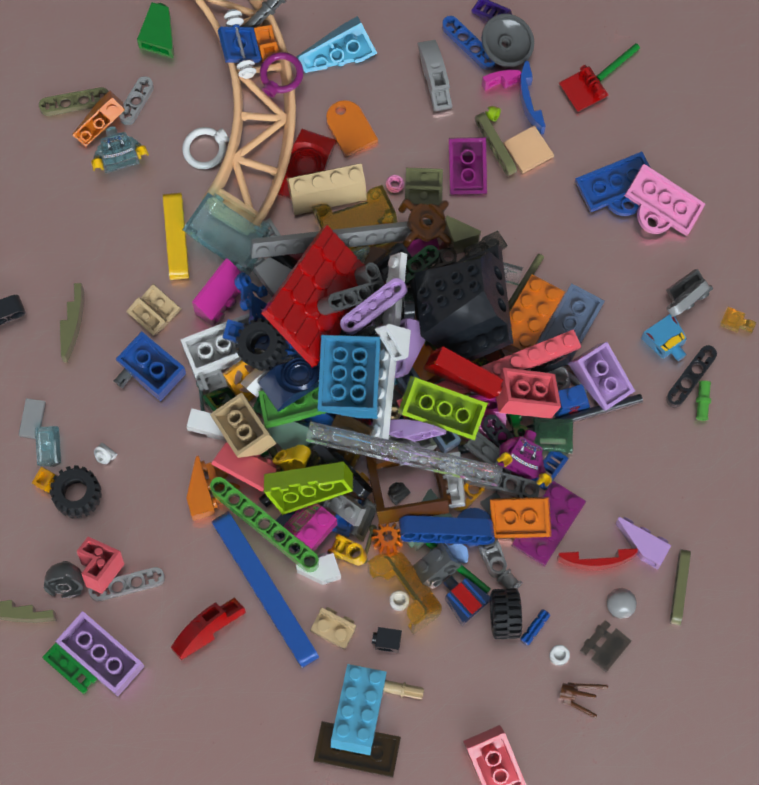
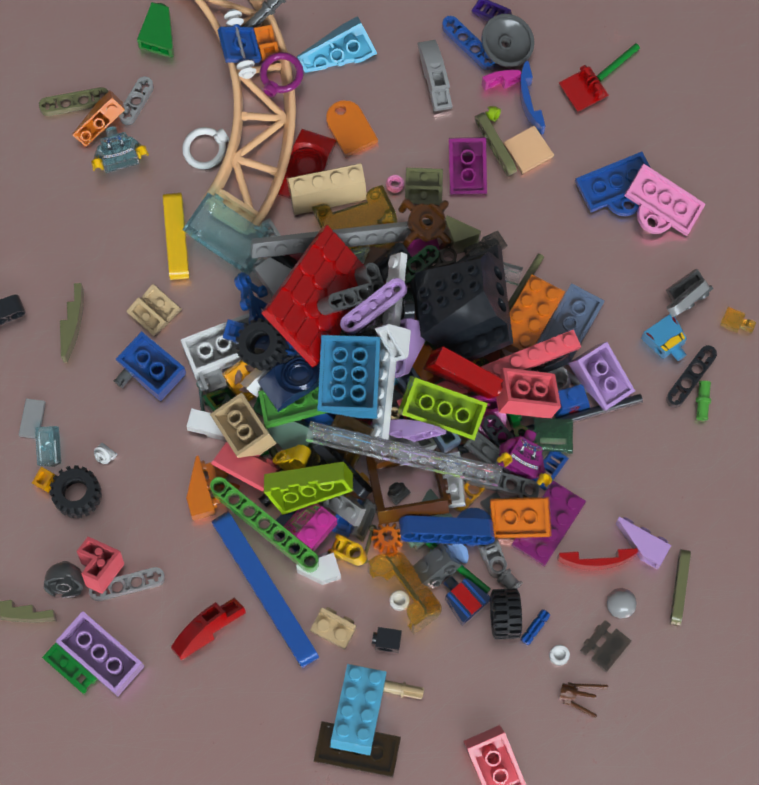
(217, 294): dark pink slope -> none

